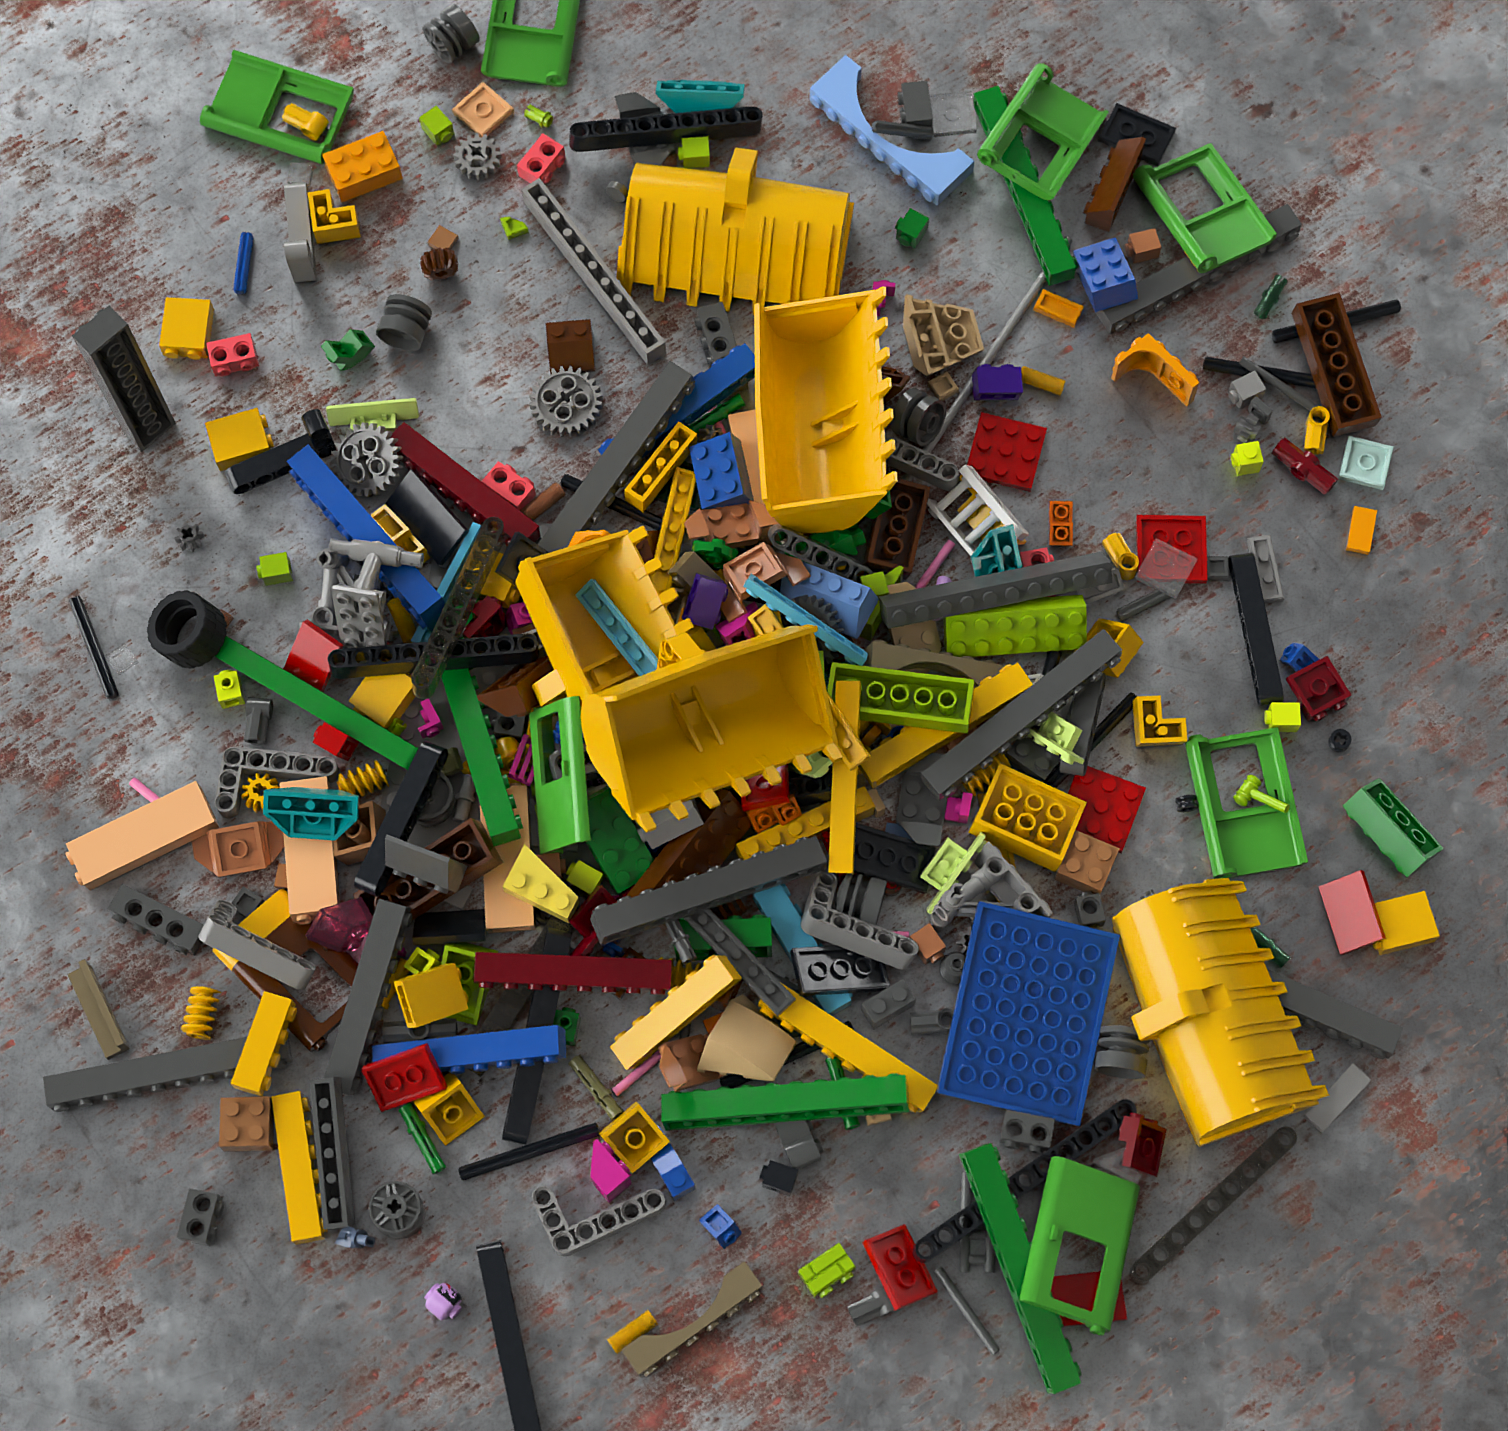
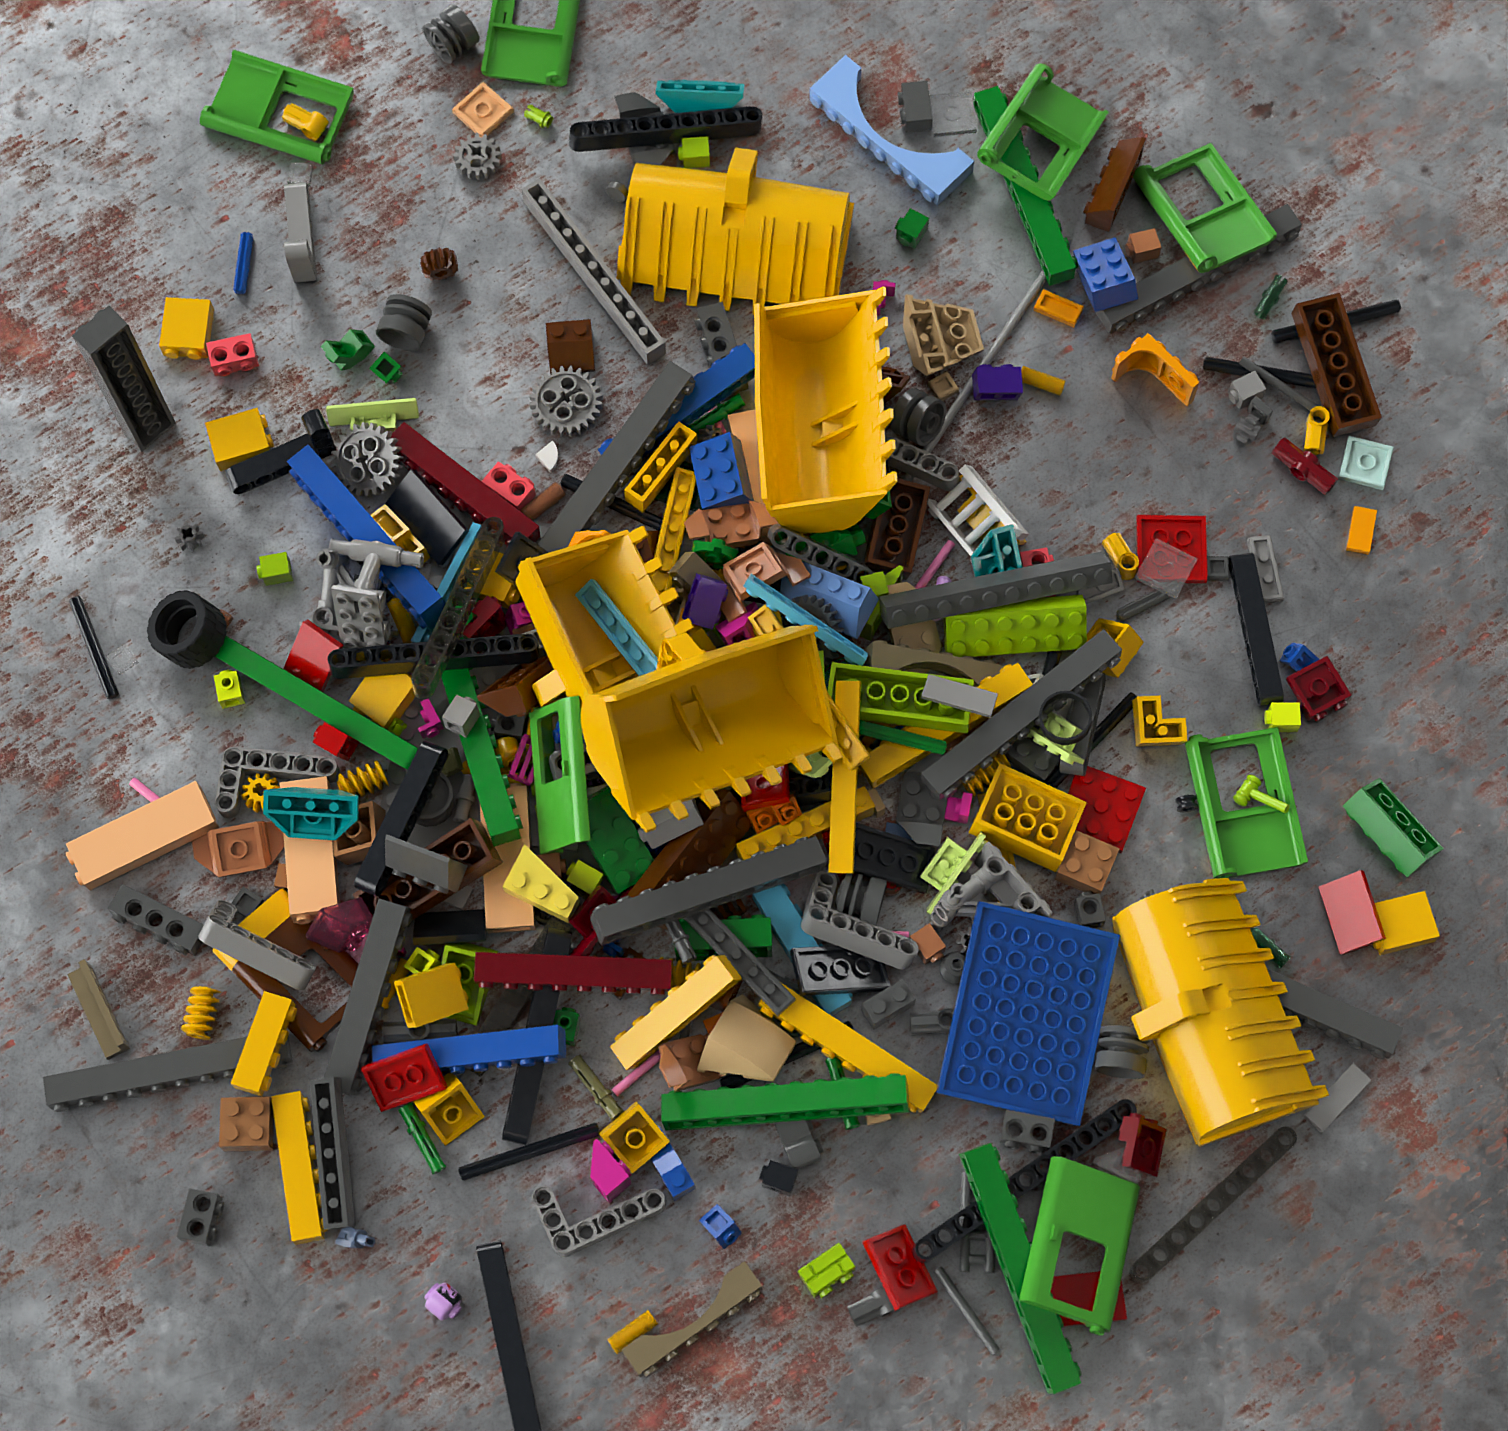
(257, 713): dark grey piece -> none
(332, 223): yellow brick -> none
(362, 166): light orange brick -> none
(387, 368): none -> green brick
(407, 1219): dark grey wheel -> none
(437, 126): lime brick -> none
(442, 238): medium nougat tile -> none
(461, 715): none -> light grey brick
(513, 227): lime tile -> none
(537, 159): coral brick -> none
(548, 456): none -> white tile
(901, 129): dark grey axle -> none
(902, 737): none -> green axle
(959, 695): none -> light grey tile
(1006, 451): red plate -> none
(1059, 695): none -> black tyre
(1060, 523): orange slope -> none
(1128, 124): black tile -> none
(1247, 458): neon yellow brick -> none
(1336, 746): black bush -> none

